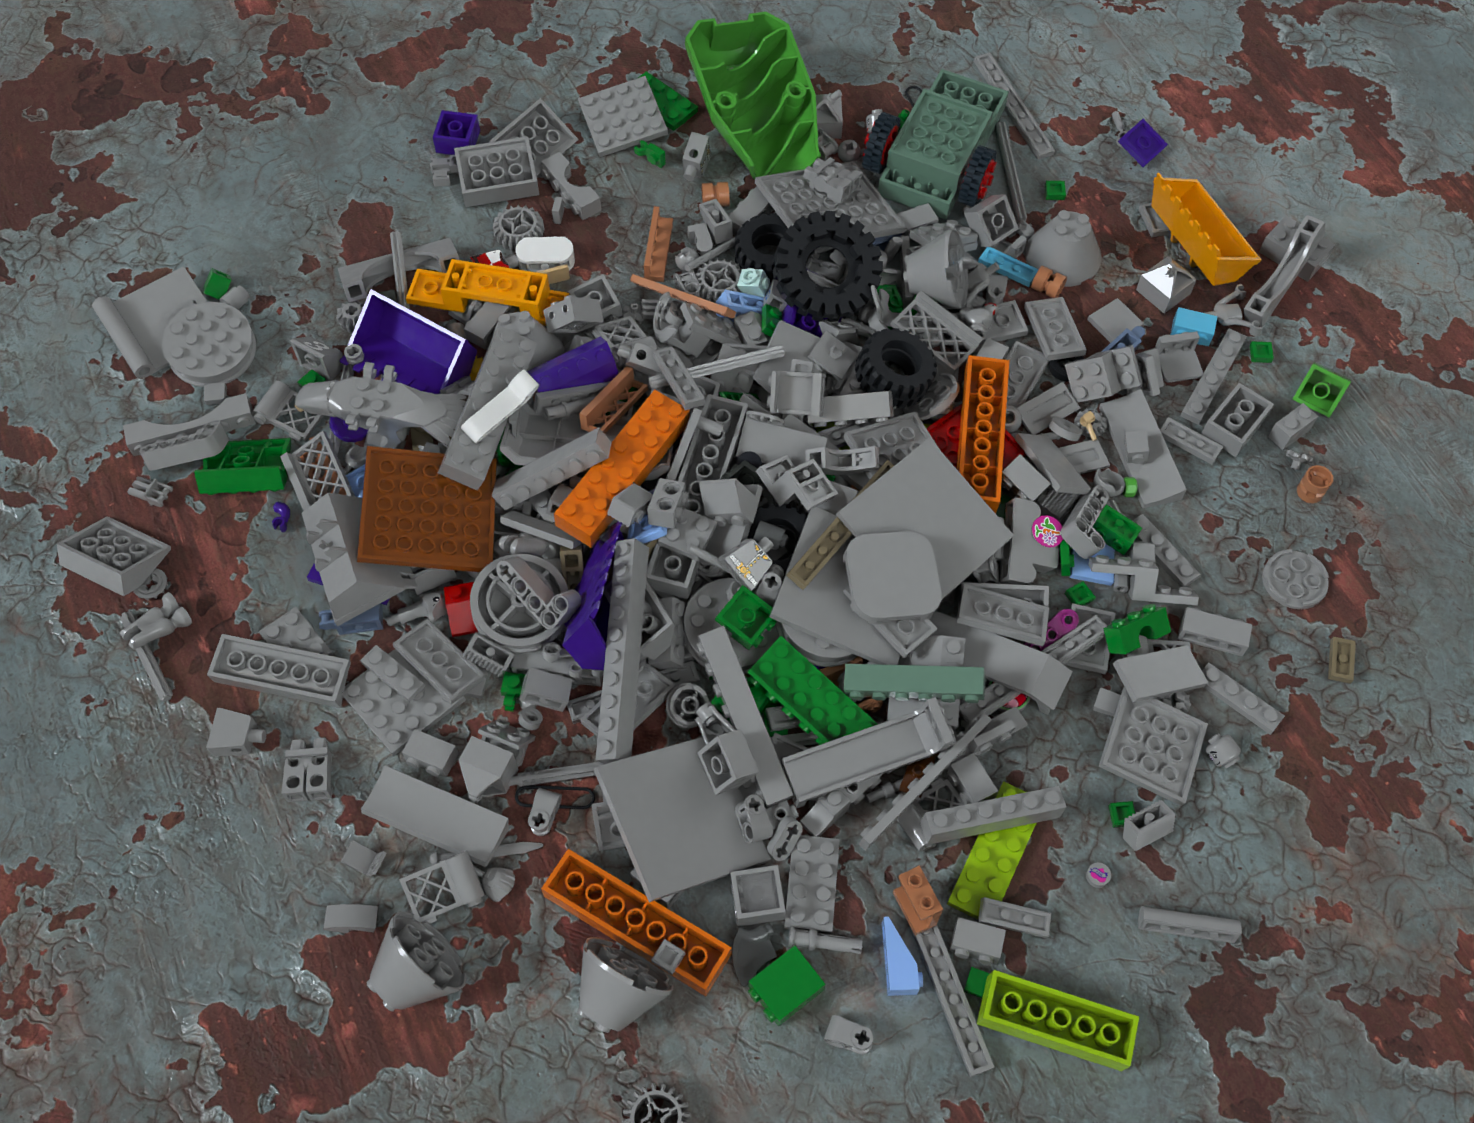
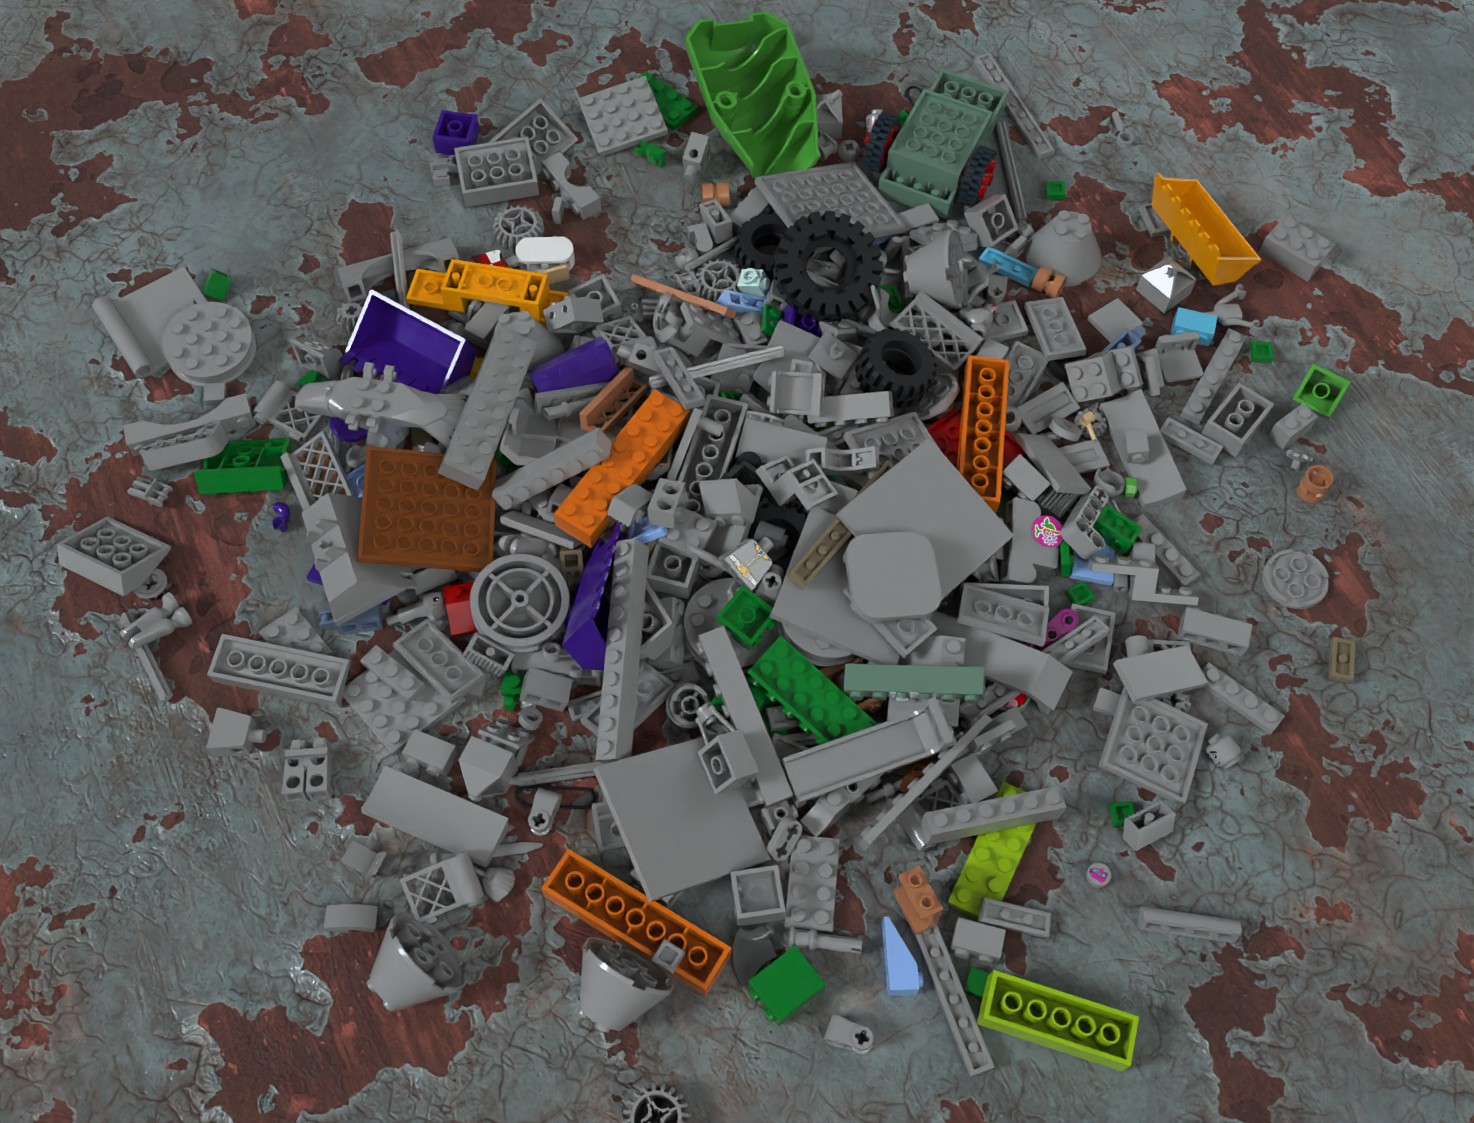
(235, 297): light grey brick -> none
(355, 350): light grey bush -> none
(500, 407): white beam -> none
(546, 607): light grey beam -> none
(658, 247): nougat fence -> none
(753, 822): light grey piece -> none
(832, 179): light grey hips -> none
(1124, 633): green arch -> none
(1142, 143): dark purple plate -> none
(1270, 294): light grey arch -> none

